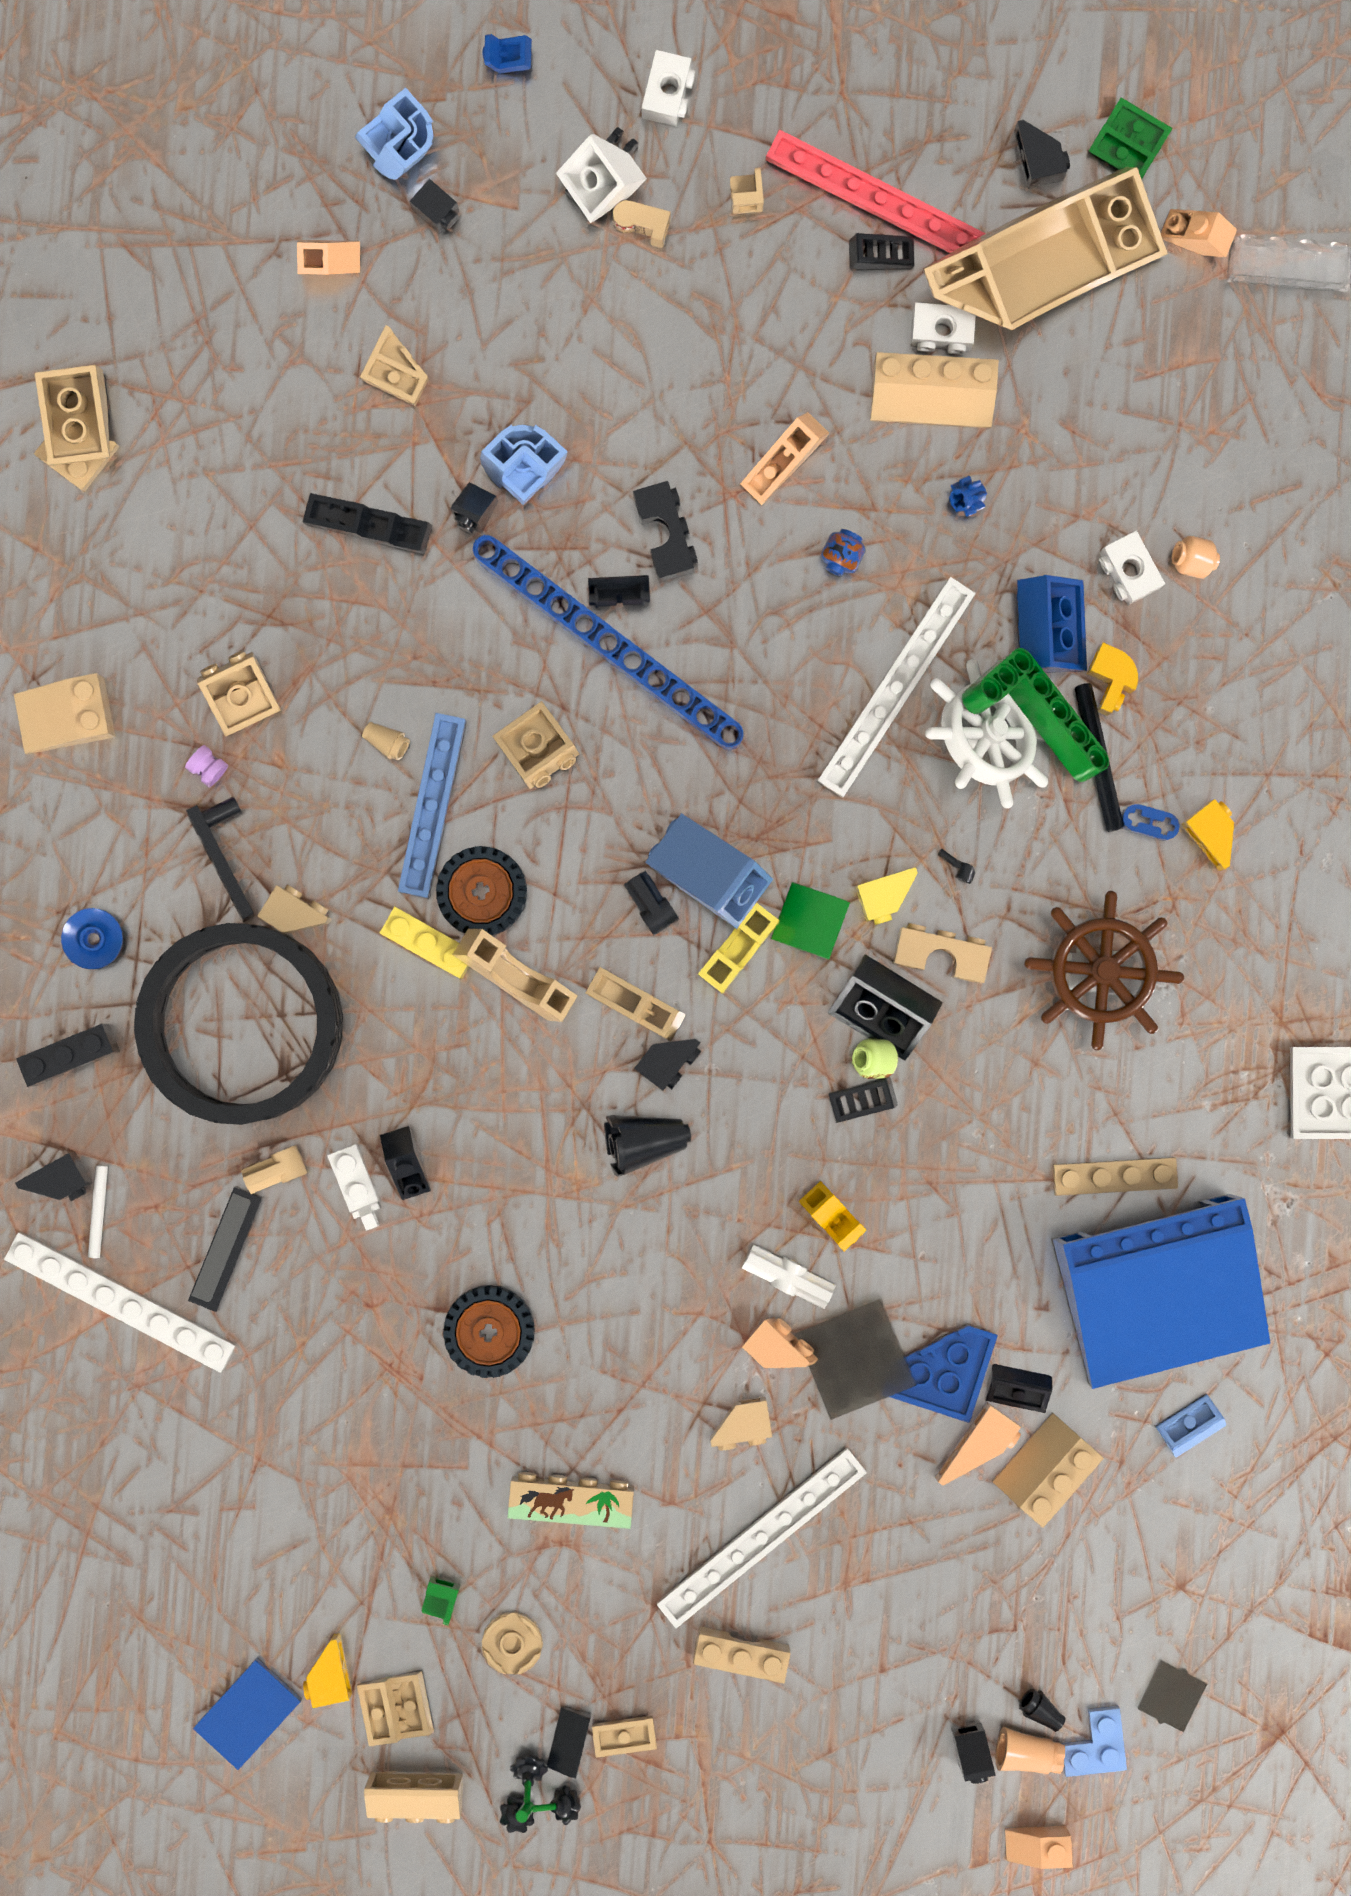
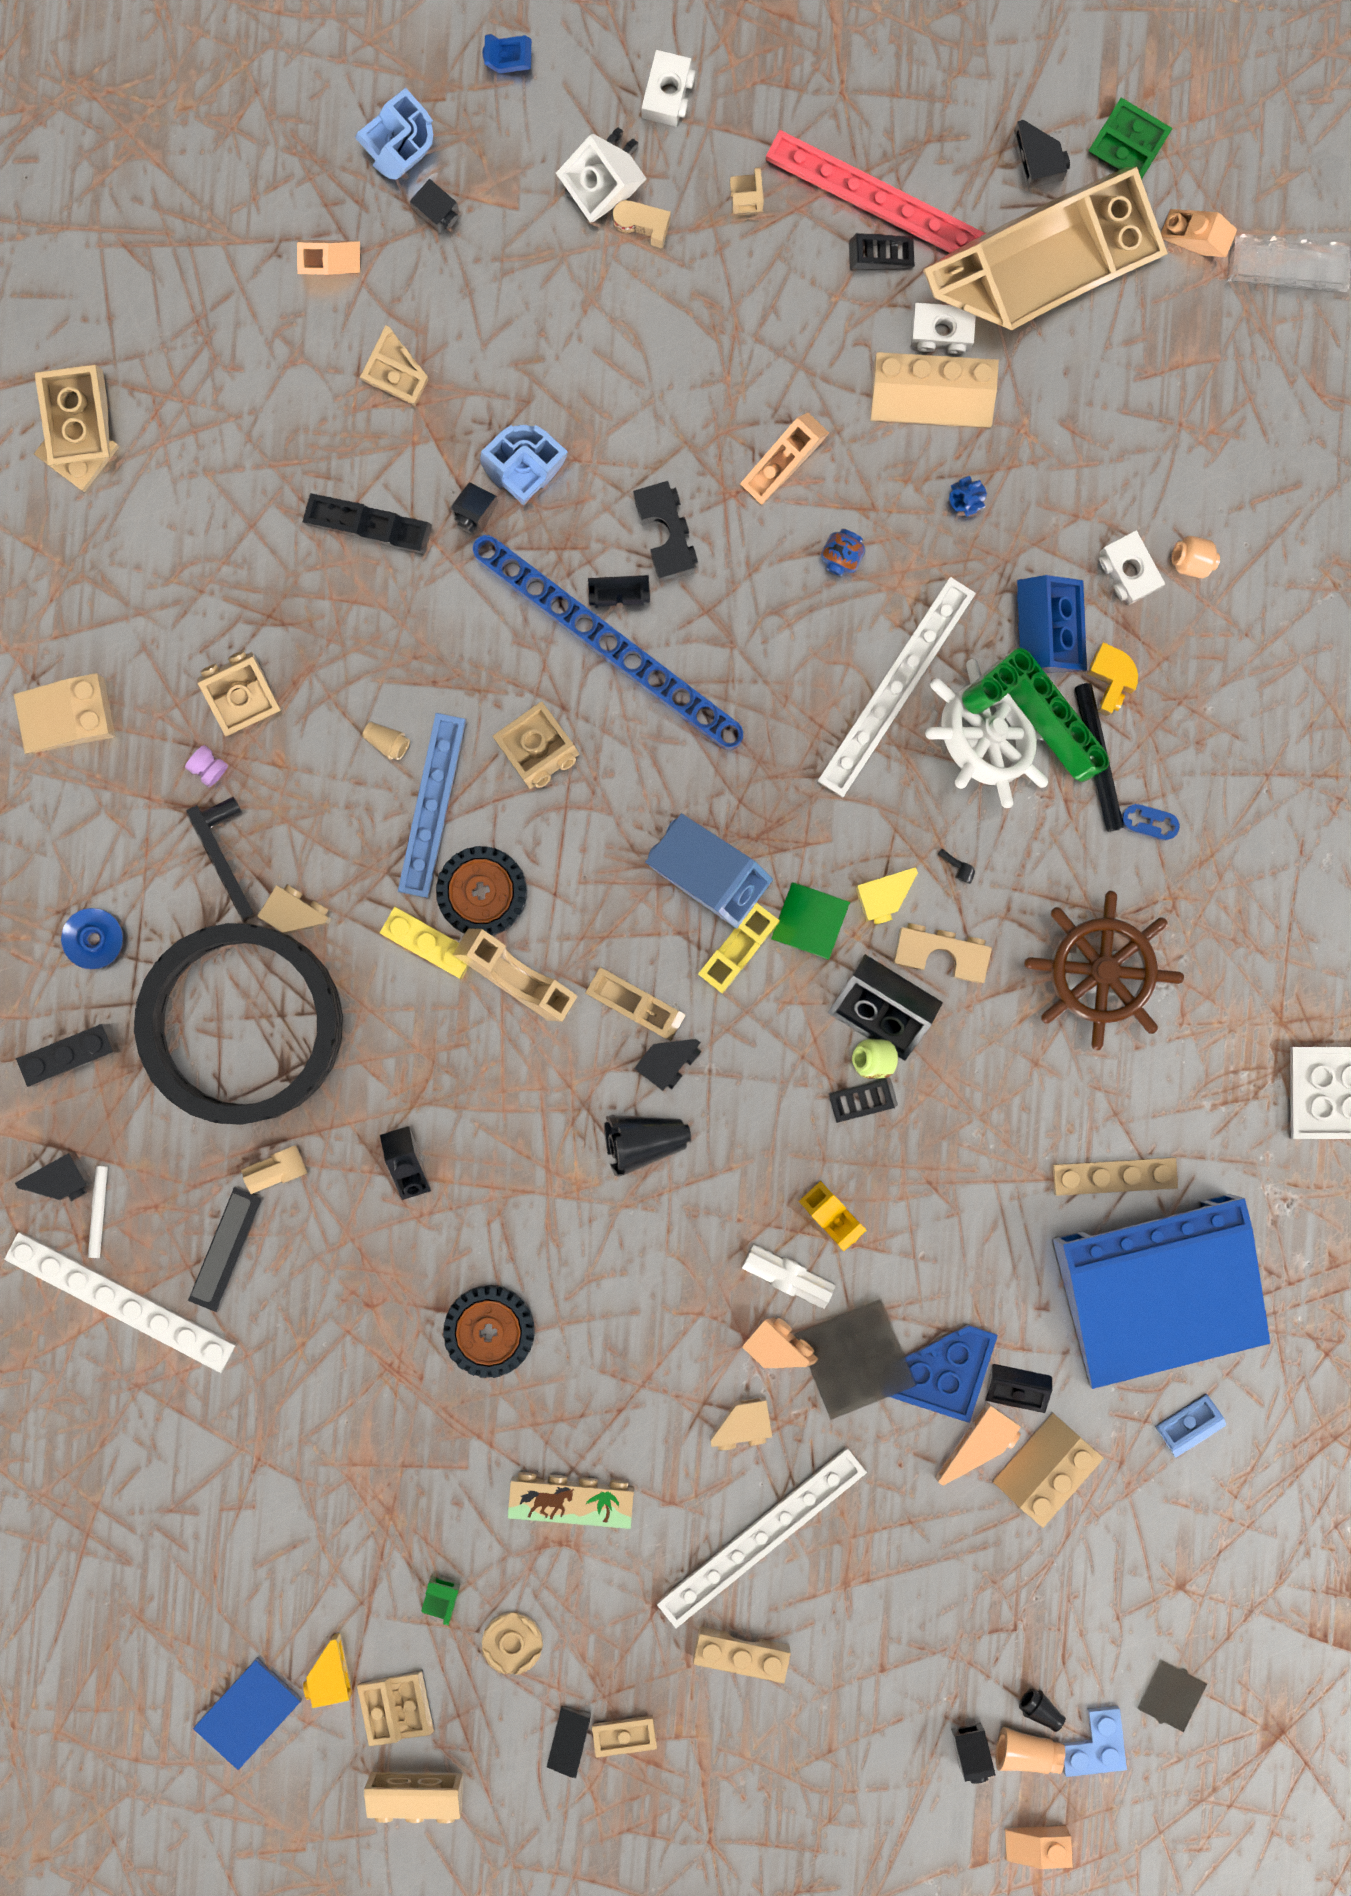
(356, 1185): white hinge -> none
(519, 1811): black plant -> none
(654, 908): black piece -> none
(1212, 832): yellow slope -> none

